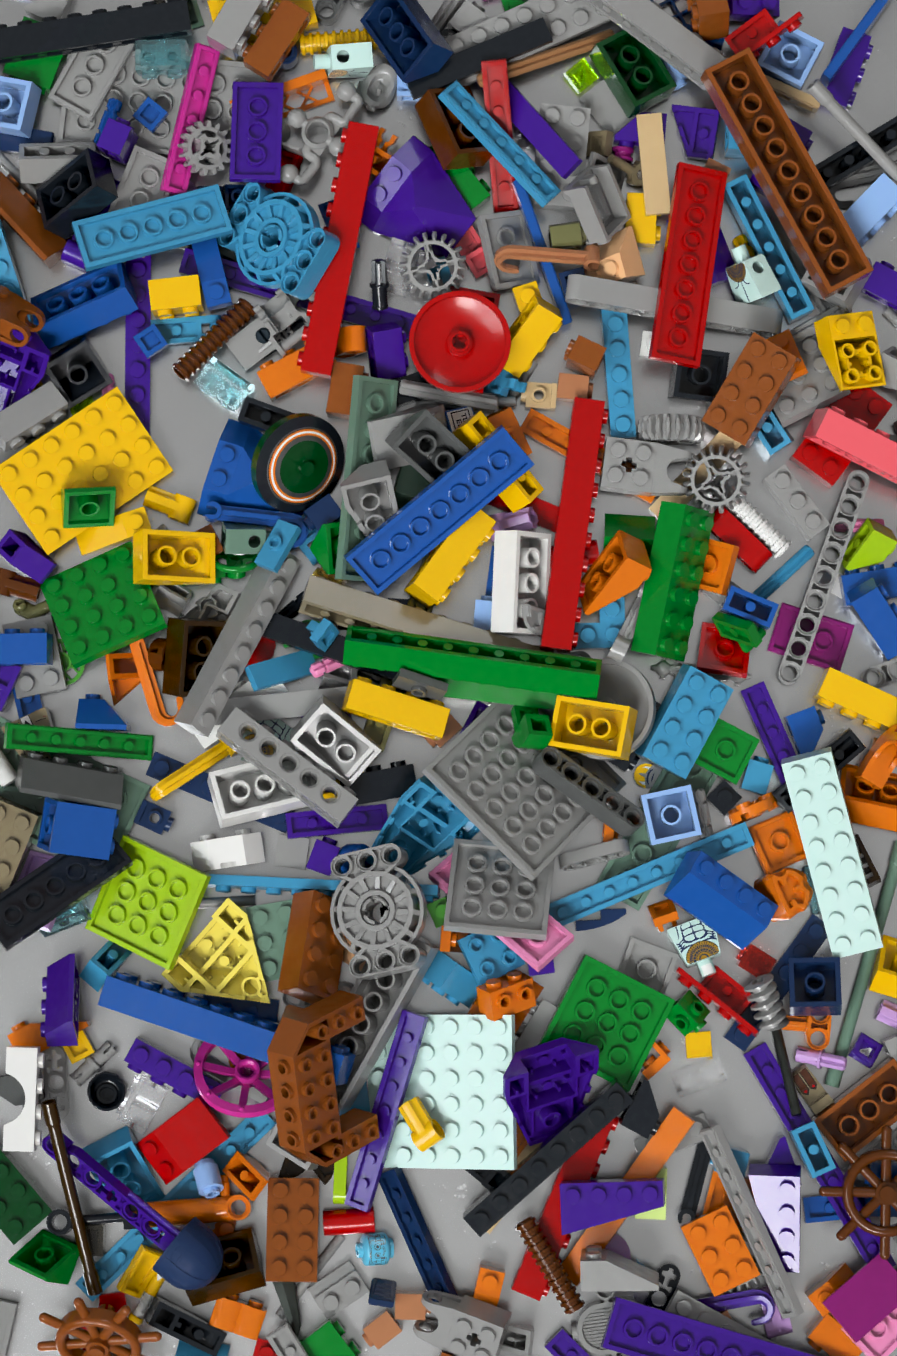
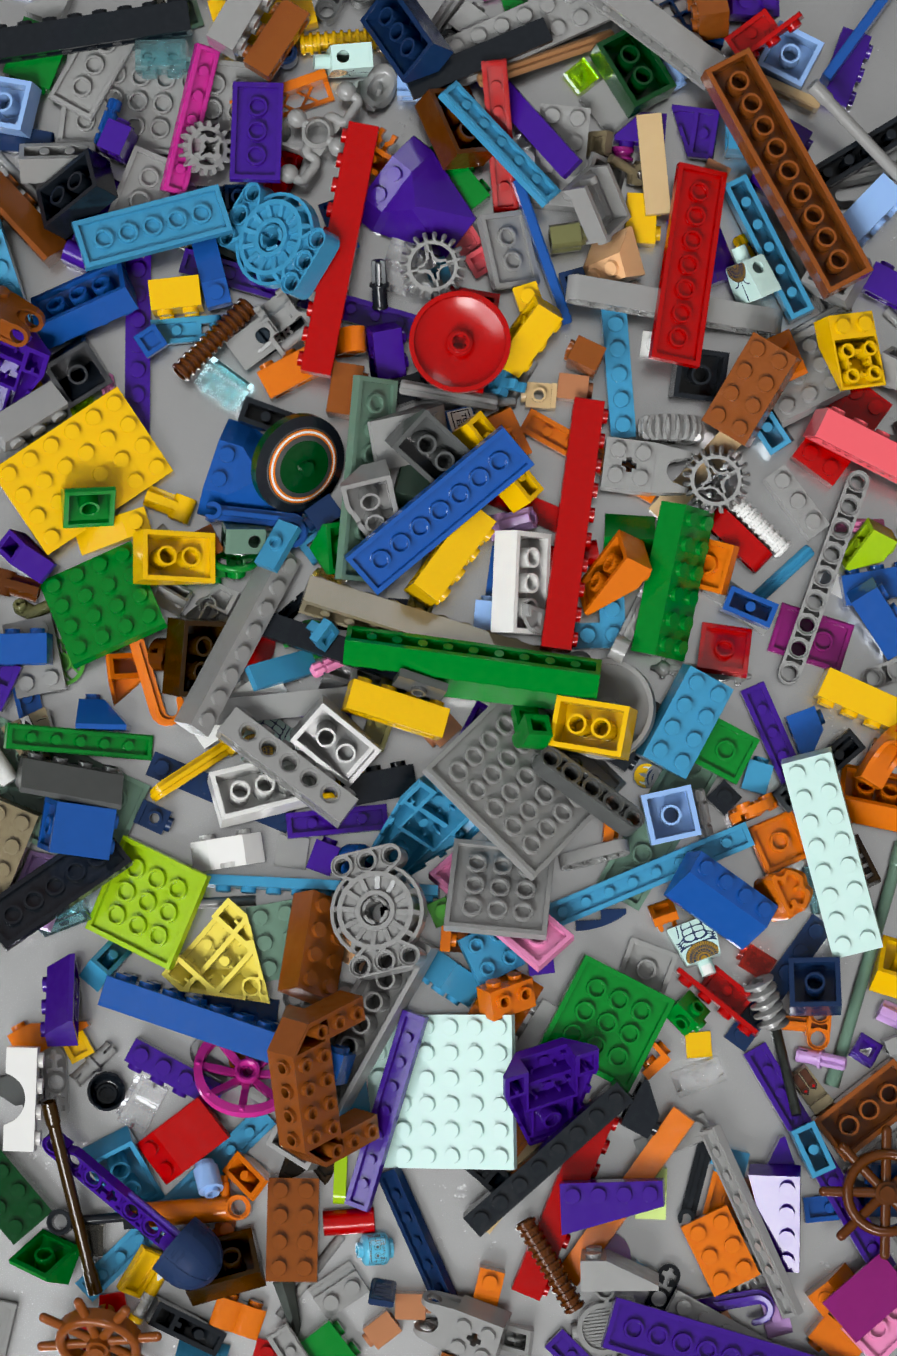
(150, 114): blue plate -> none
(424, 1129): yellow piece -> none
(588, 257): nougat piece -> none
(739, 630): green plate -> none

